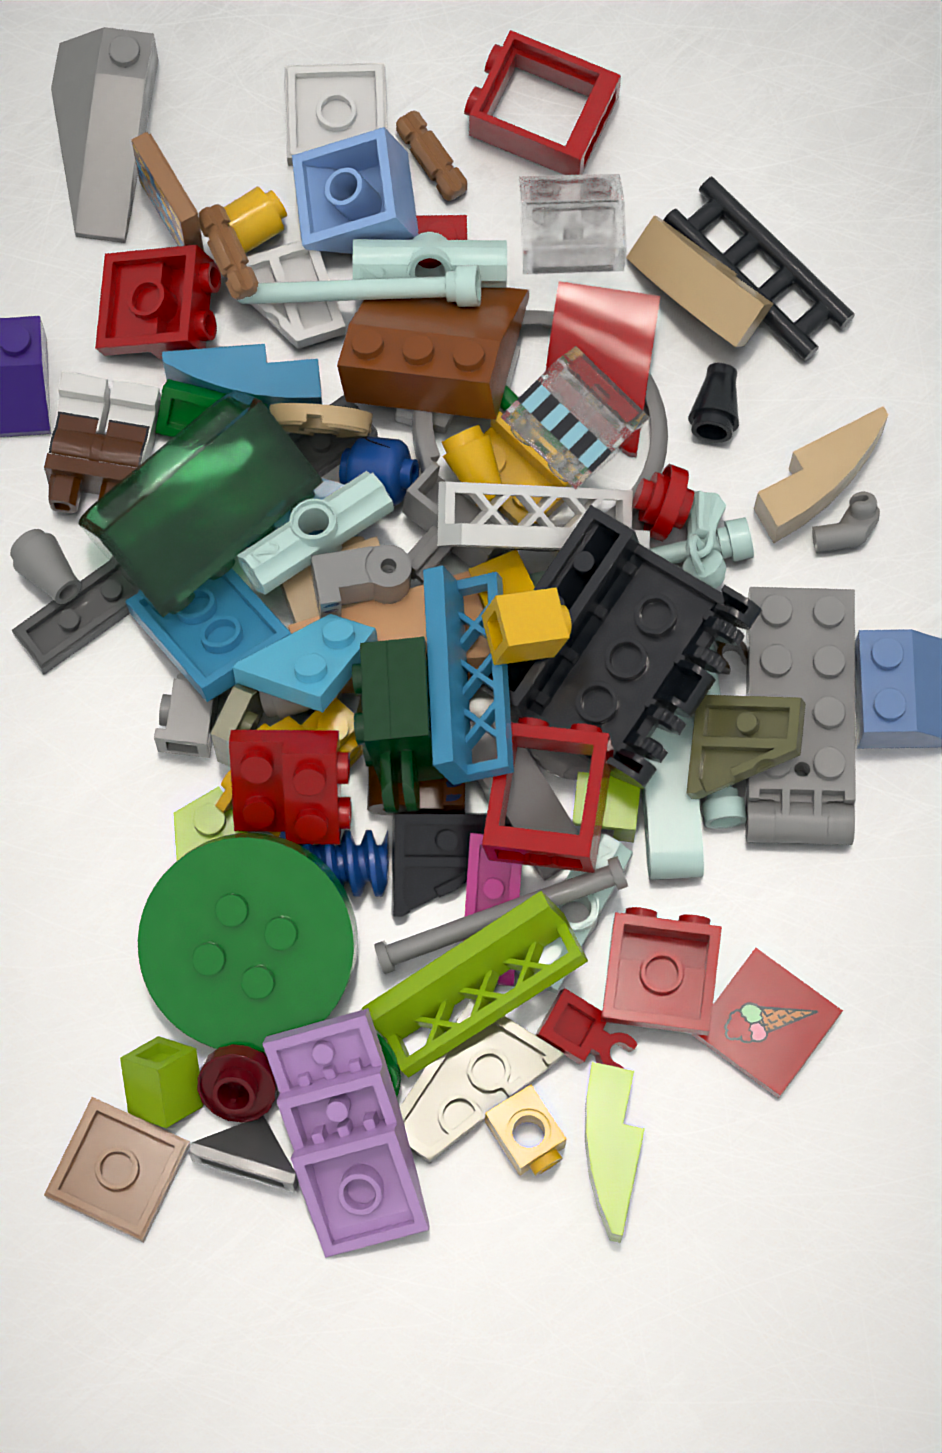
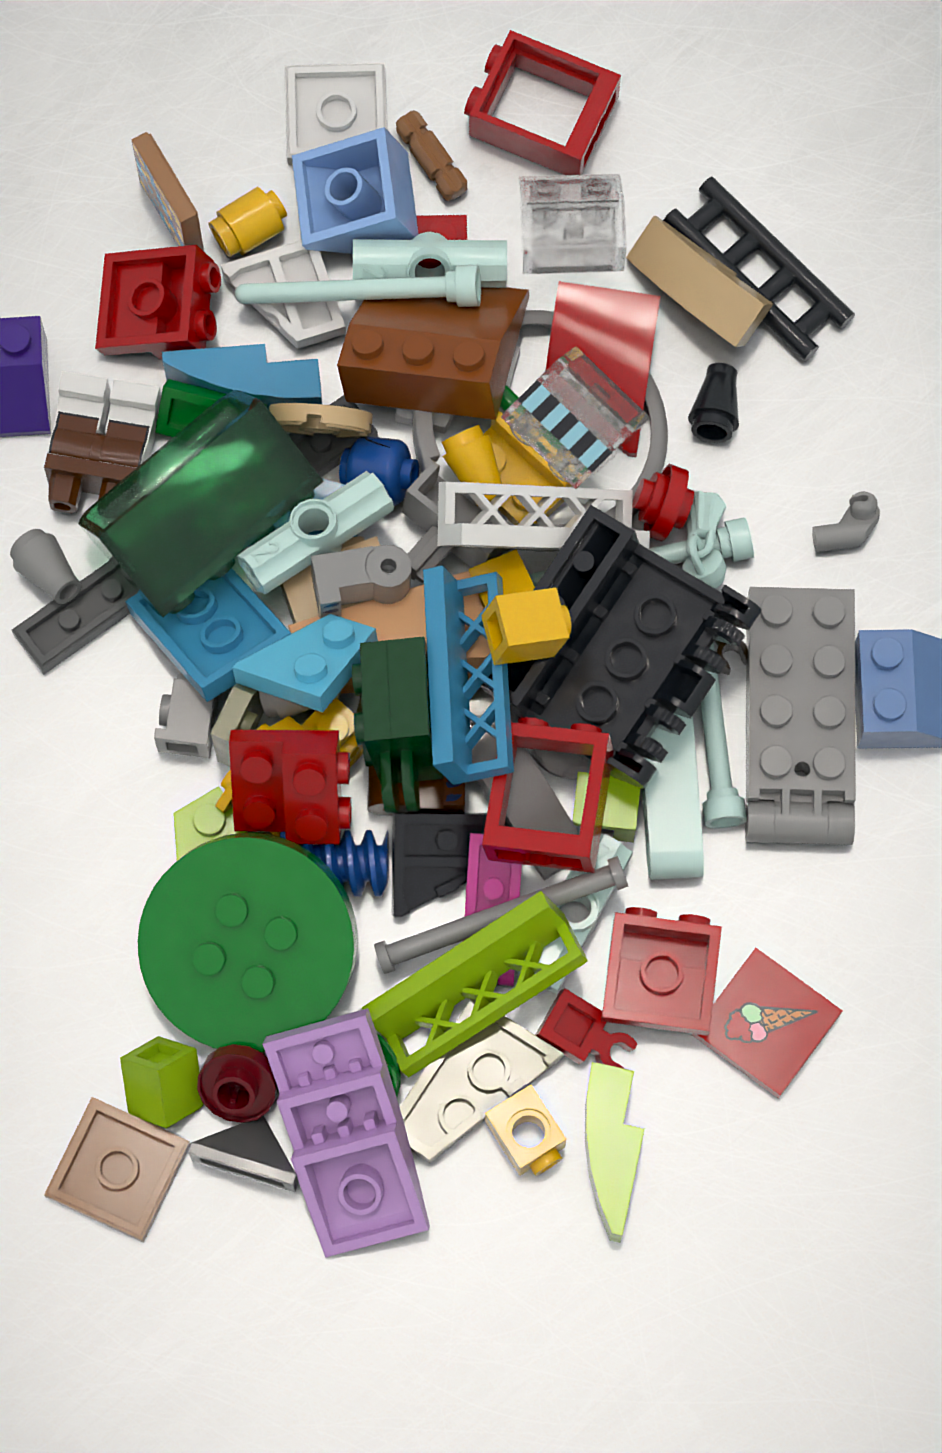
(100, 104): light grey wedge -> none
(228, 252): medium nougat axle -> none
(741, 738): olive wing -> none
(818, 475): tan slope -> none

